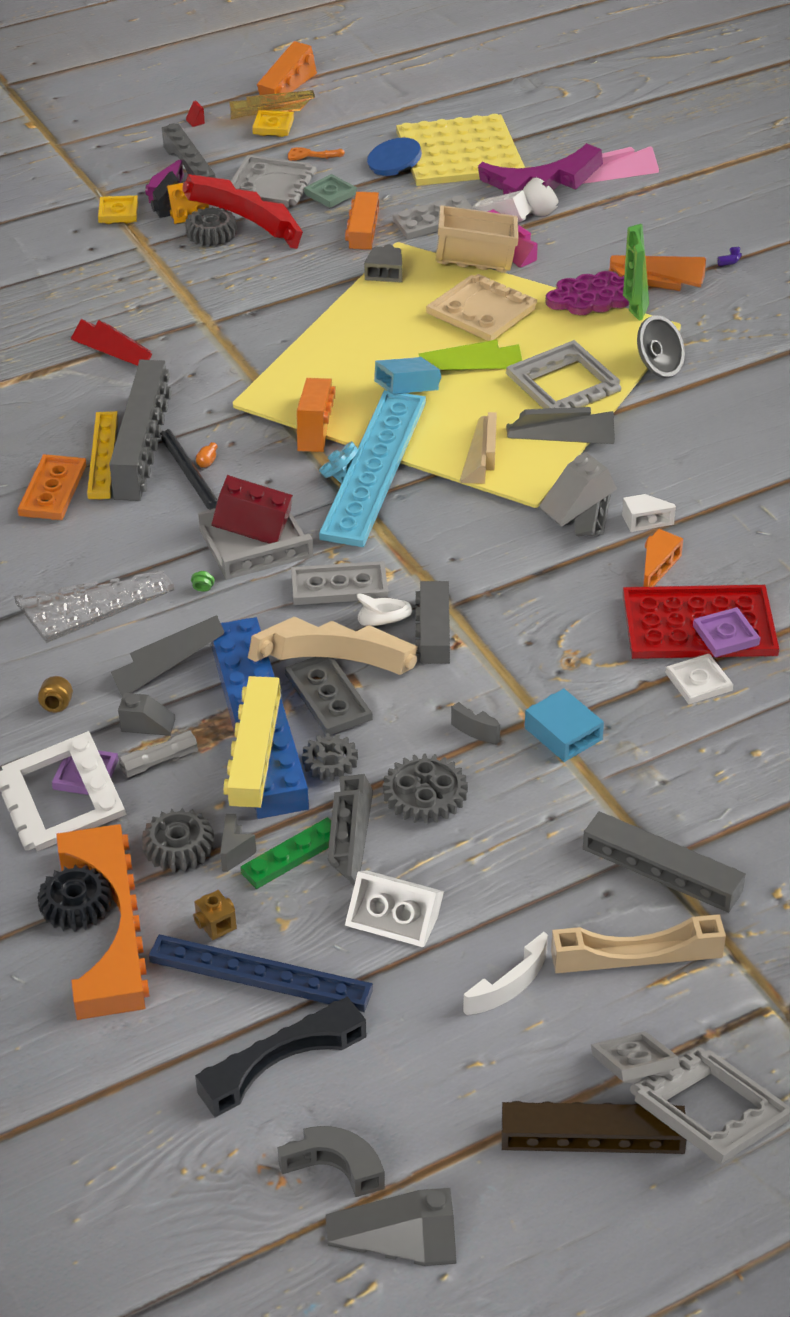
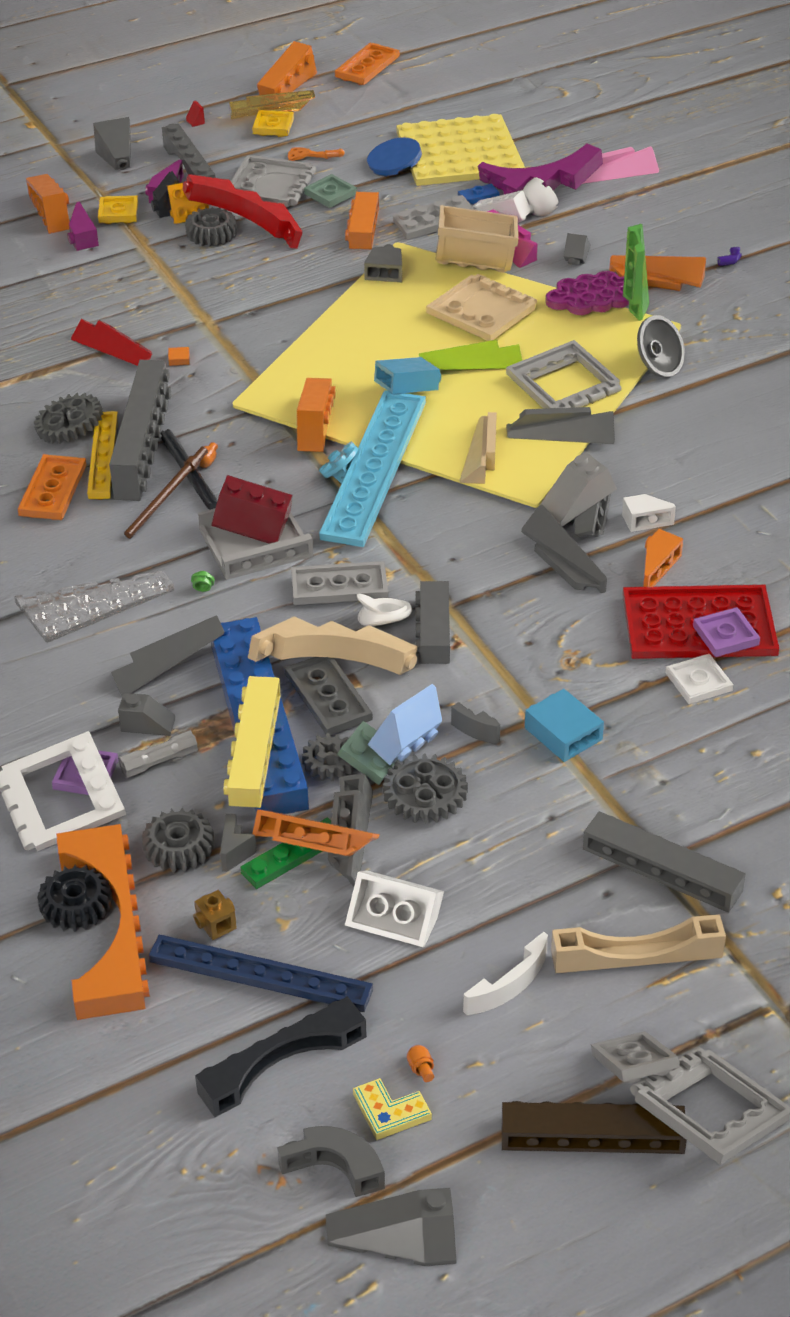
(49, 201): none -> orange wedge
(55, 694): pearl gold head -> none
(68, 418): none -> dark grey gear
(82, 230): none -> magenta slope
(114, 142): none -> dark grey slope
(178, 356): none -> orange tile
(189, 466): none -> reddish brown bar
(311, 833): none -> orange wedge
(362, 756): none -> sand green plate
(367, 63): none -> orange plate
(389, 1116): none -> light yellow tile
(408, 726): none -> light blue slope
(421, 1062): none -> orange cylinder
(478, 193): none -> blue plate
(562, 552): none -> dark grey wedge
(576, 248): none -> dark grey slope

